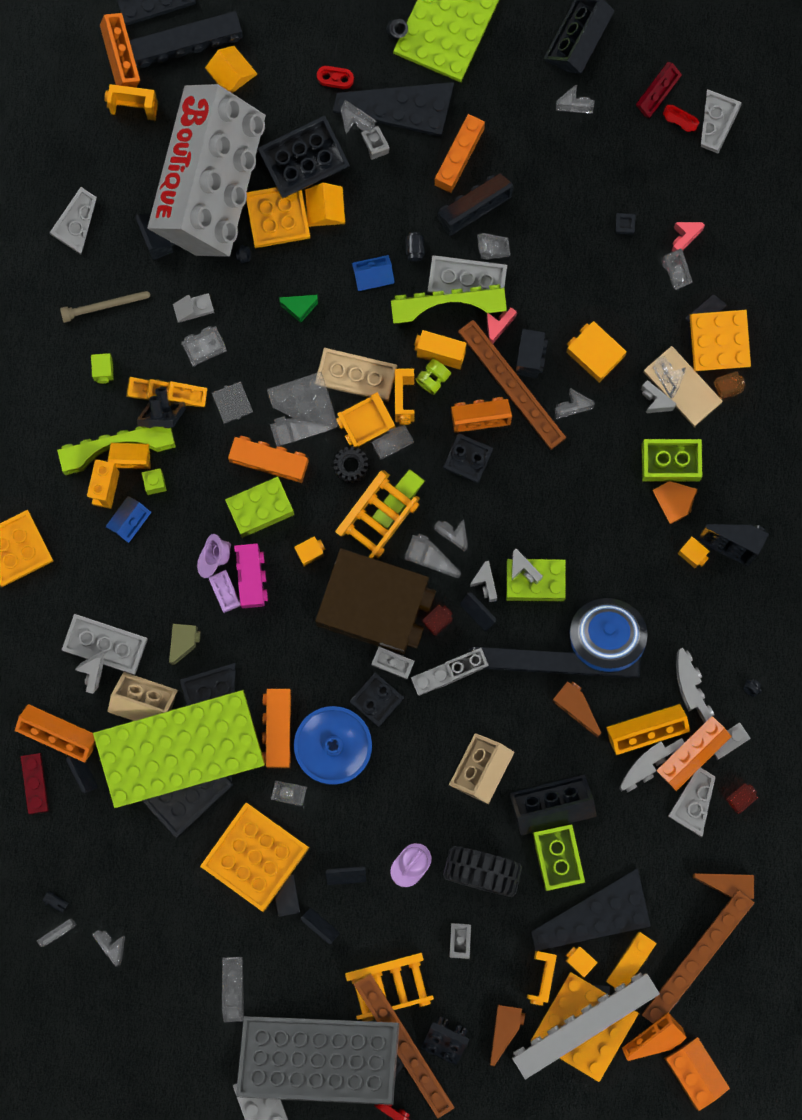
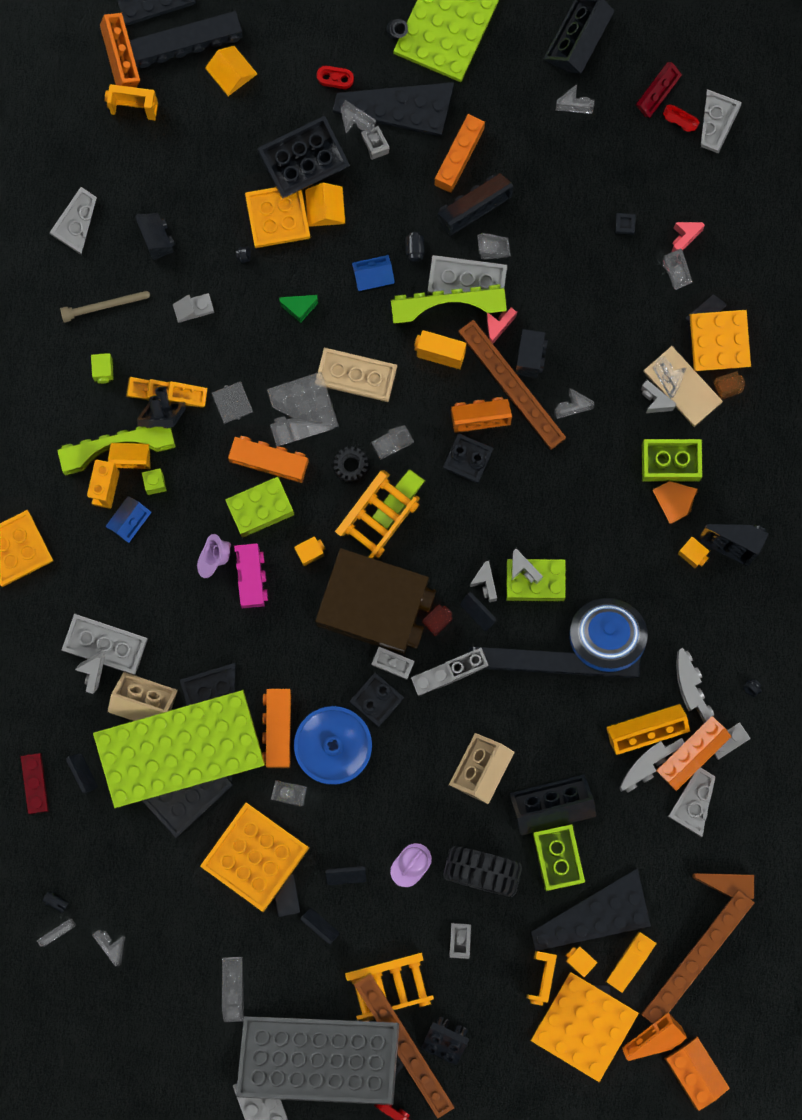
(56, 733): orange brick -> none
(182, 641): olive slope -> none
(204, 345): clear brick -> none
(207, 170): light grey brick -> none
(224, 591): lavender plate -> none
(365, 420): light orange panel -> none
(403, 377): light orange panel -> none
(428, 555): clear slope -> none
(438, 372): lime wheel -> none
(457, 537): clear slope -> none
(506, 1026): dark orange slope -> none
(575, 704): dark orange slope -> none
(586, 1025): light grey brick -> none
(595, 351): light orange brick -> none
(742, 798): clear red brick -> none

